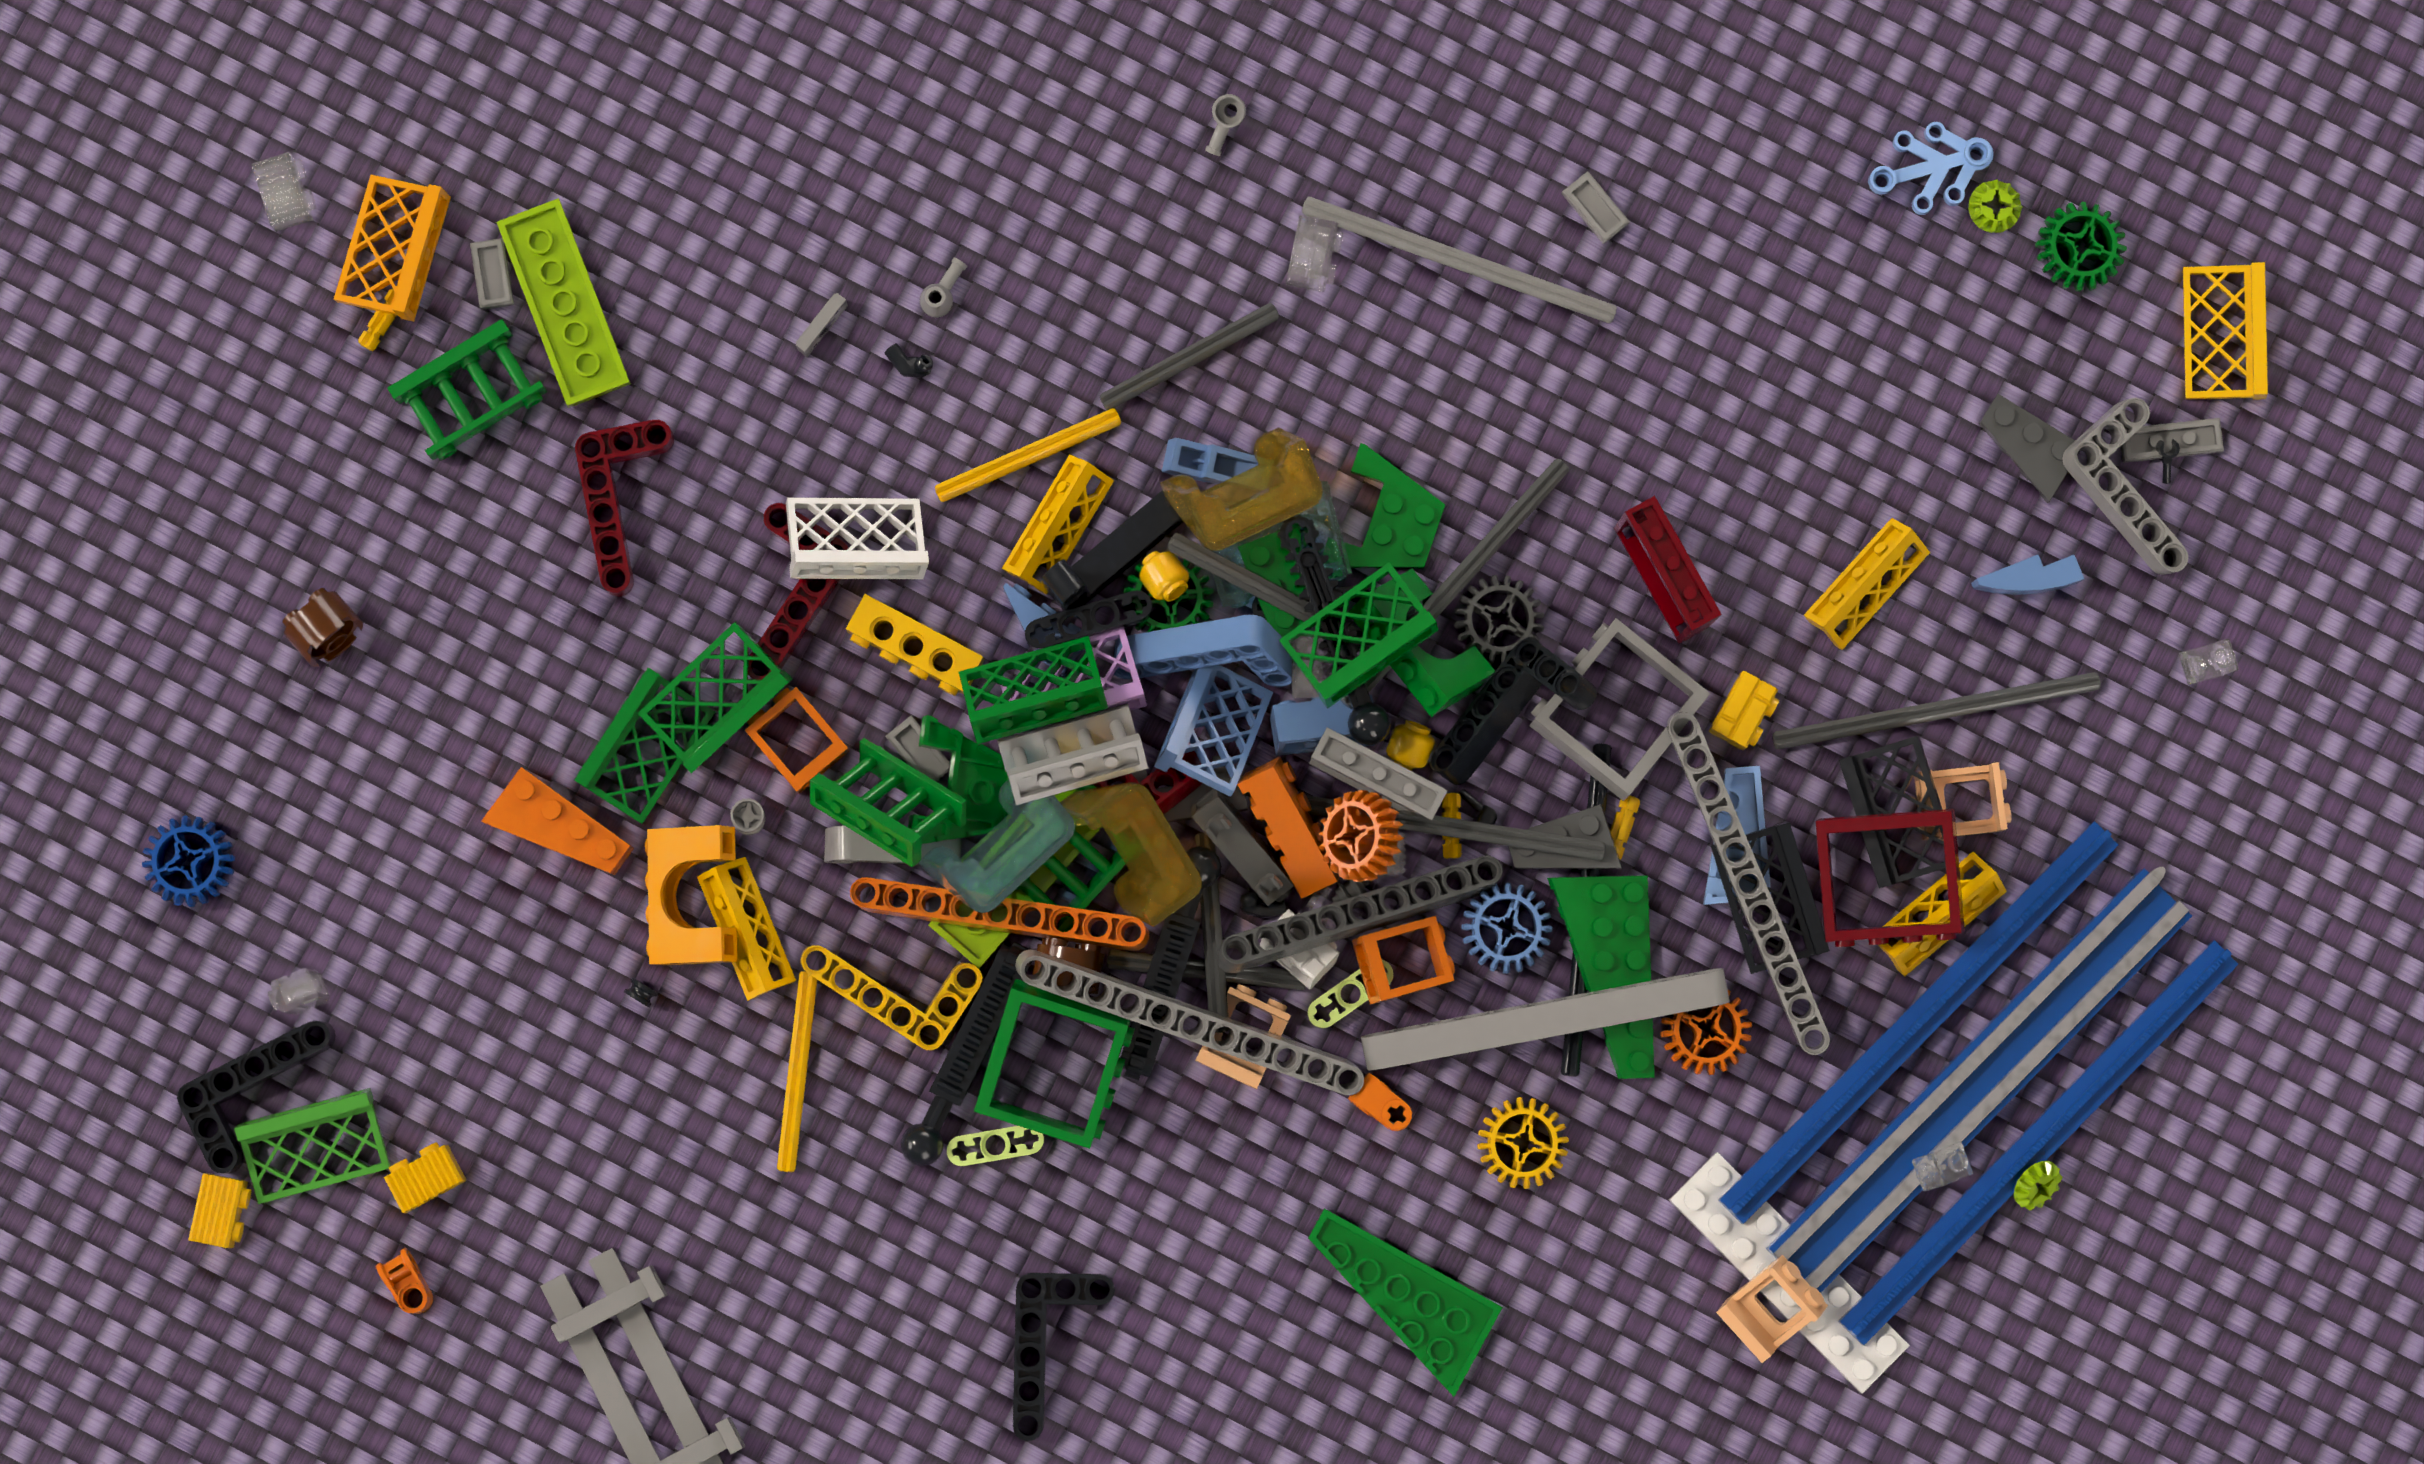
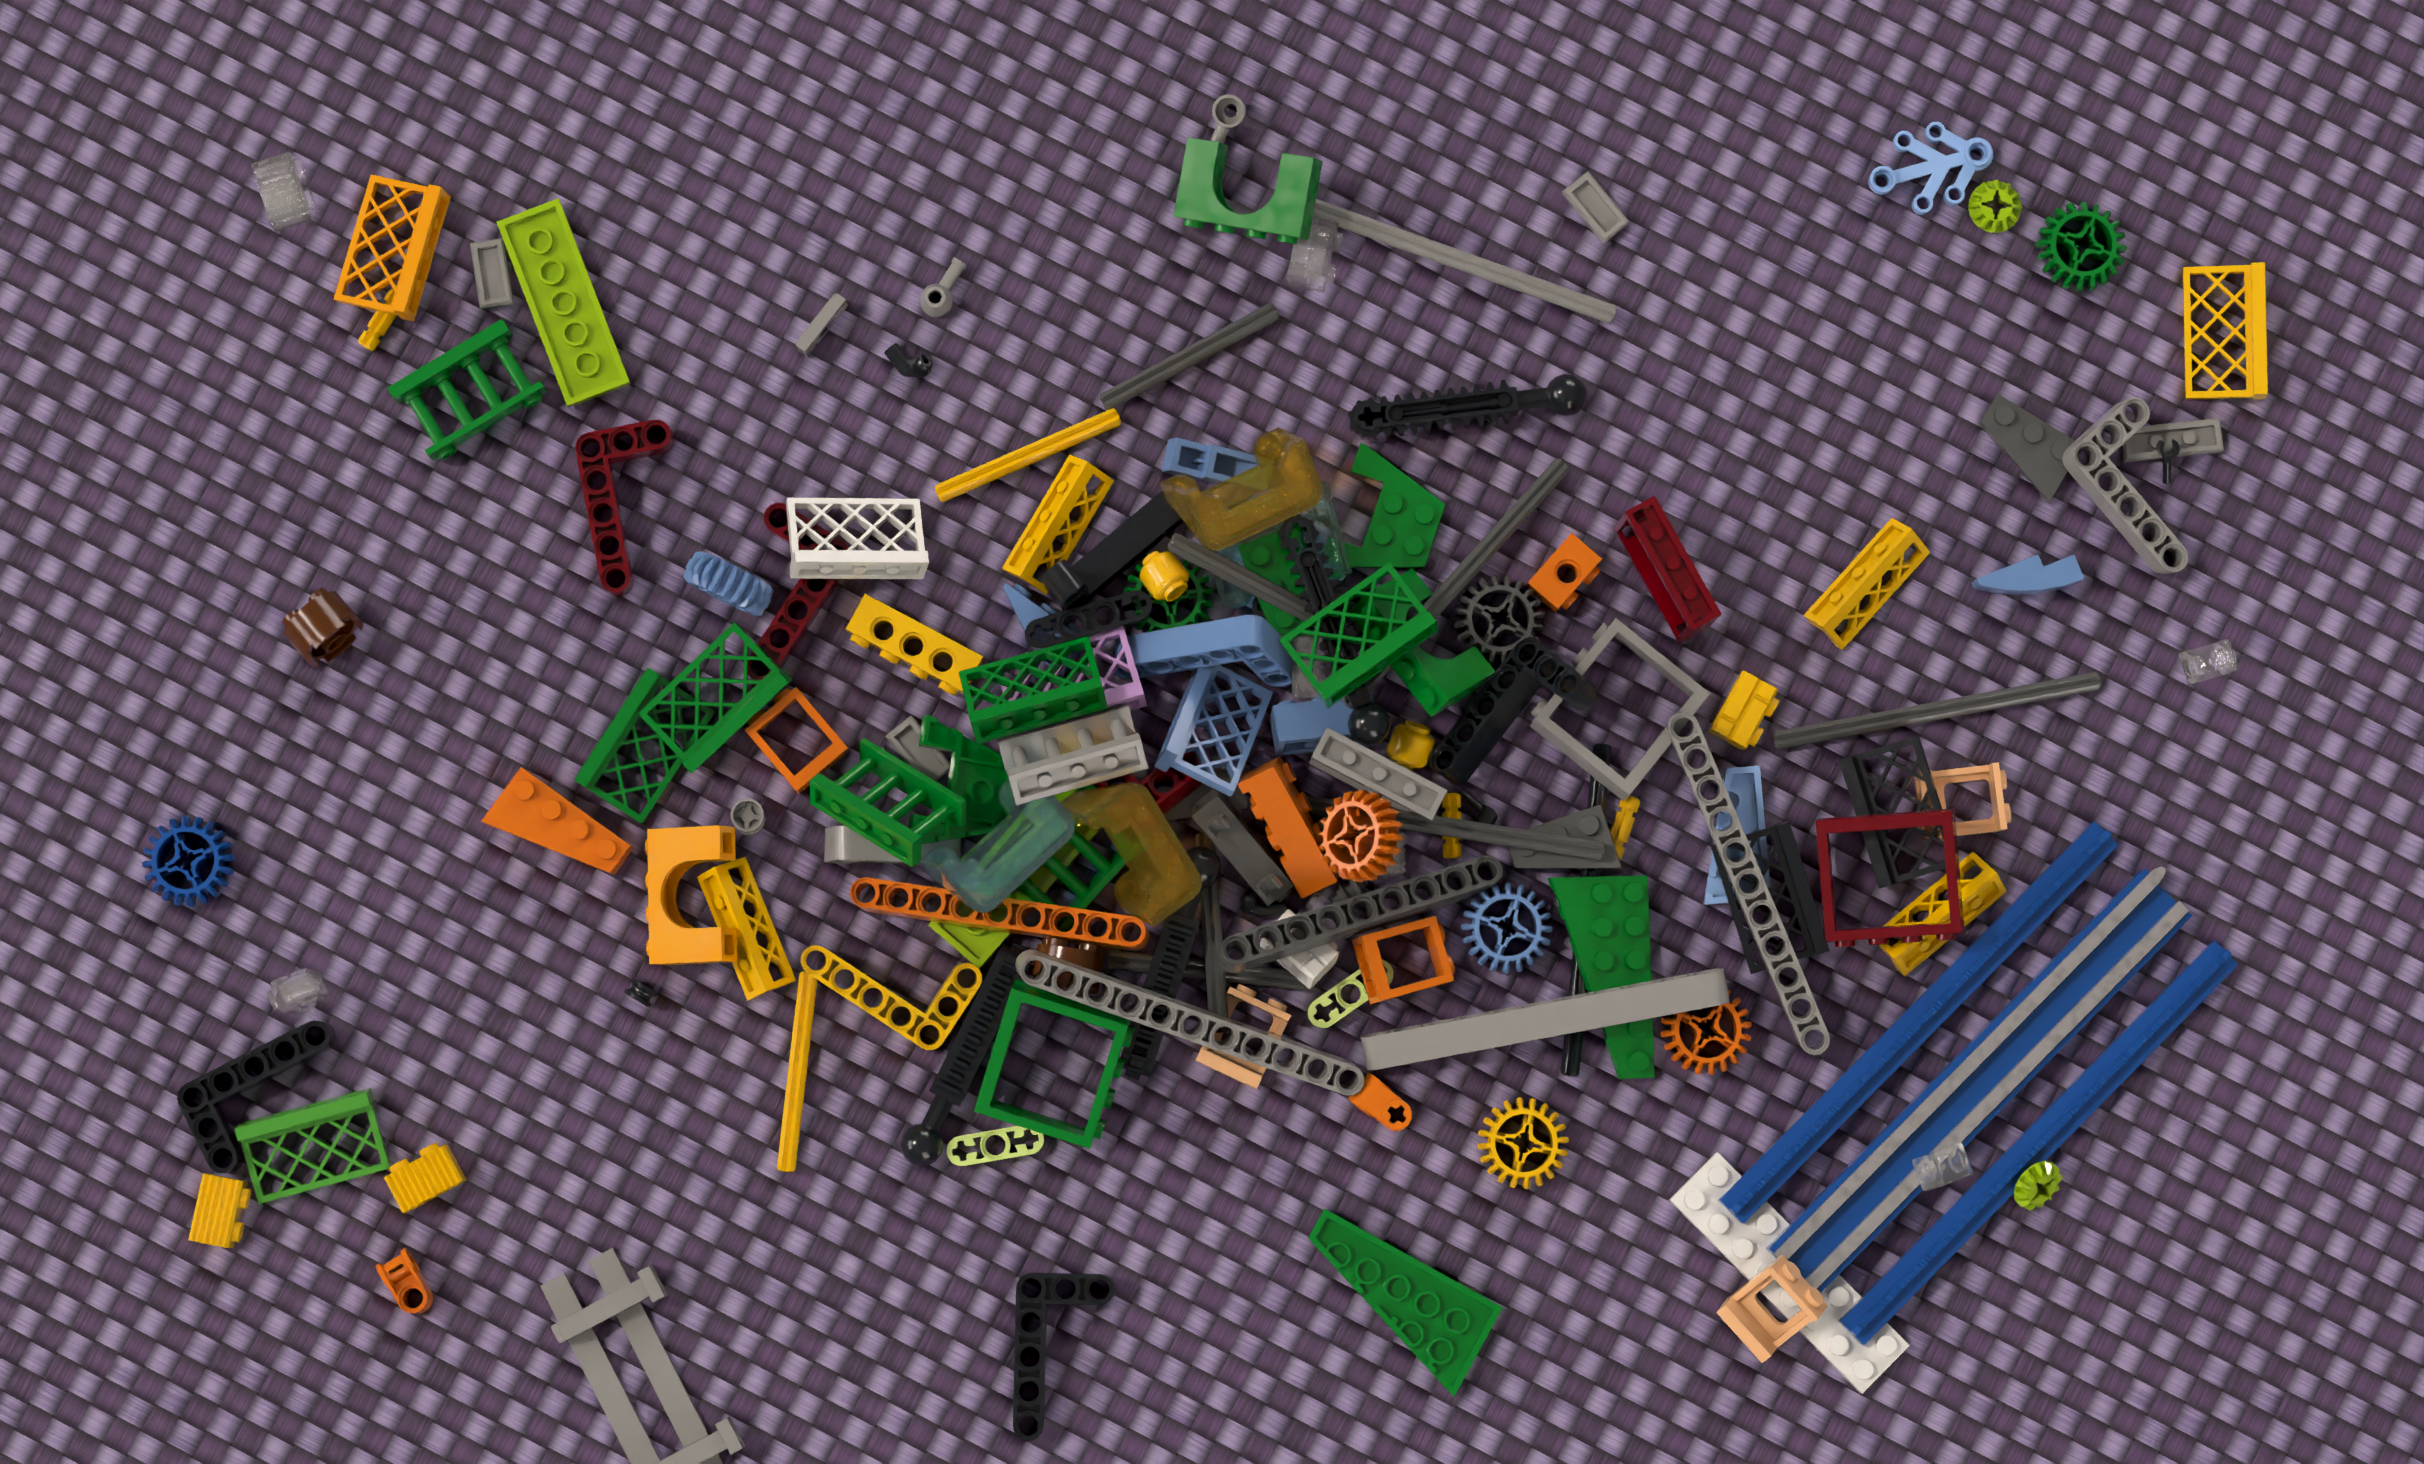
(728, 583): none -> medium blue gear
(1285, 215): none -> green arch
(1563, 395): none -> black gear
(1570, 554): none -> orange brick

